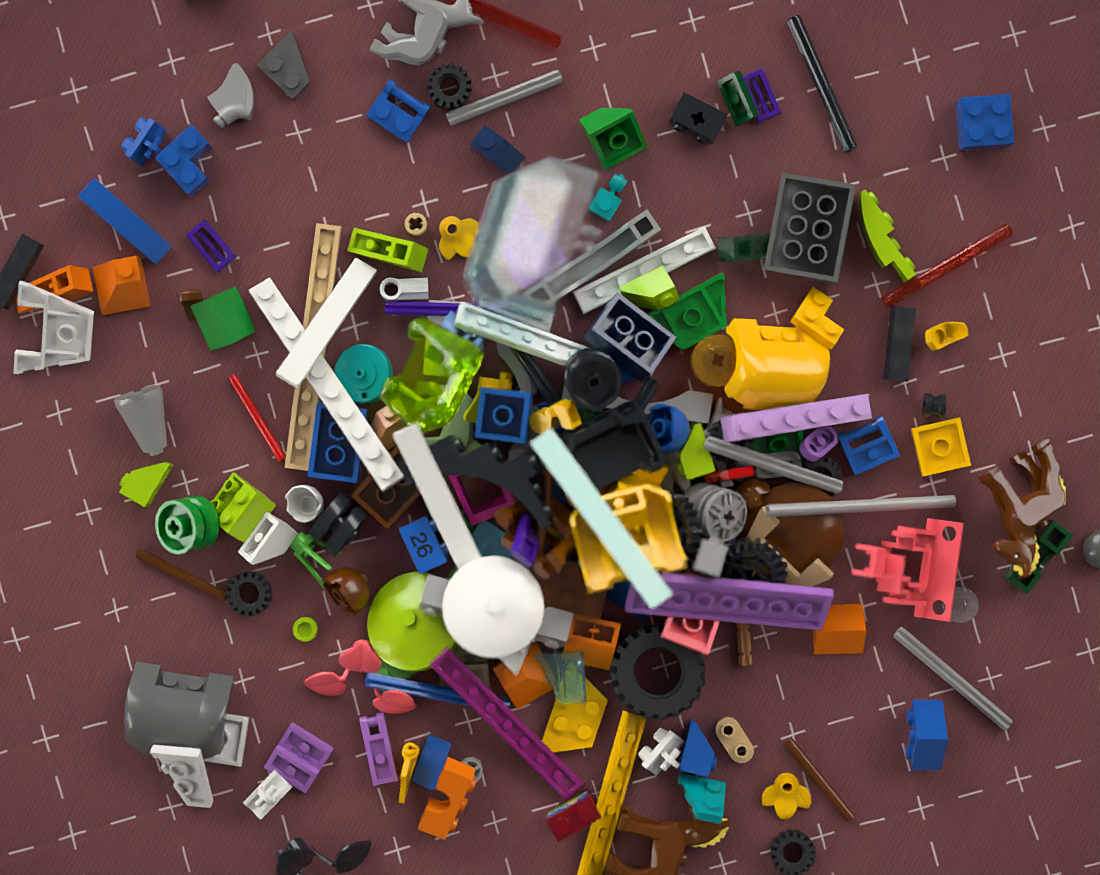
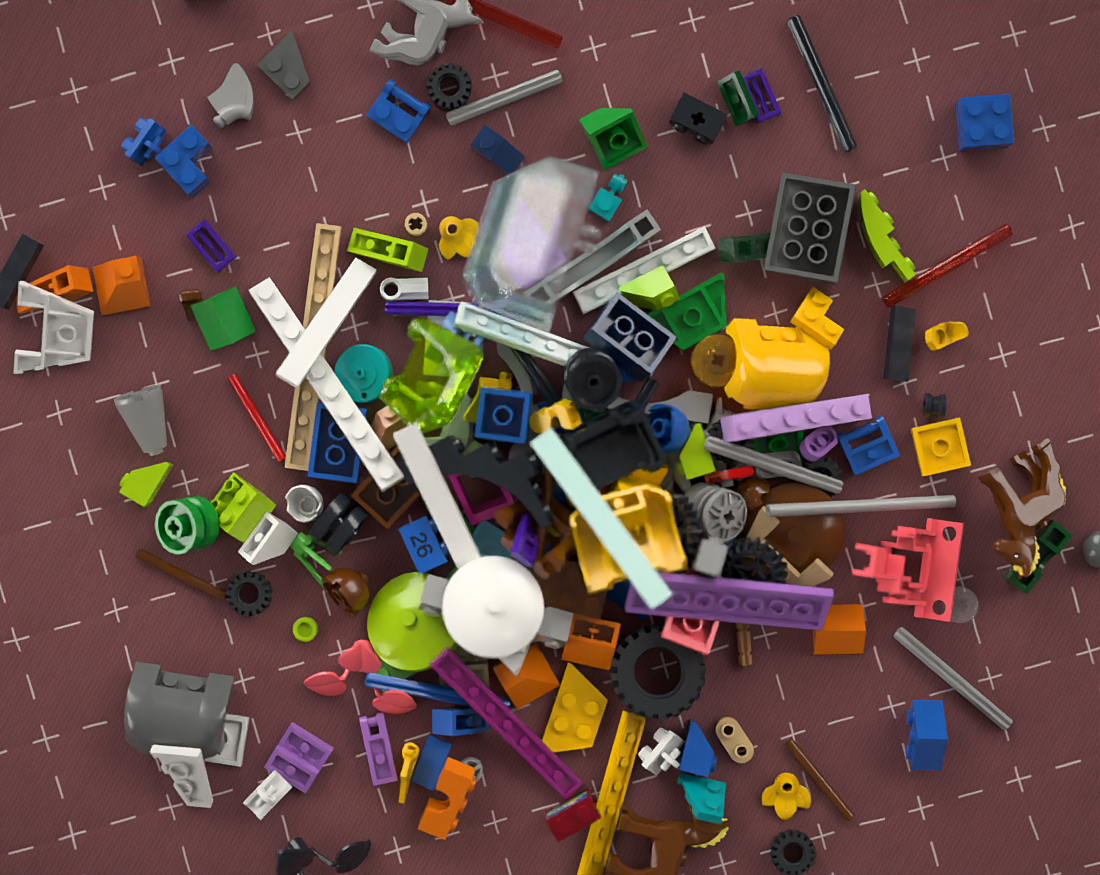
(124, 220): blue slope -> none
(457, 721): none -> blue slope
(566, 674): clear light blue wing -> none

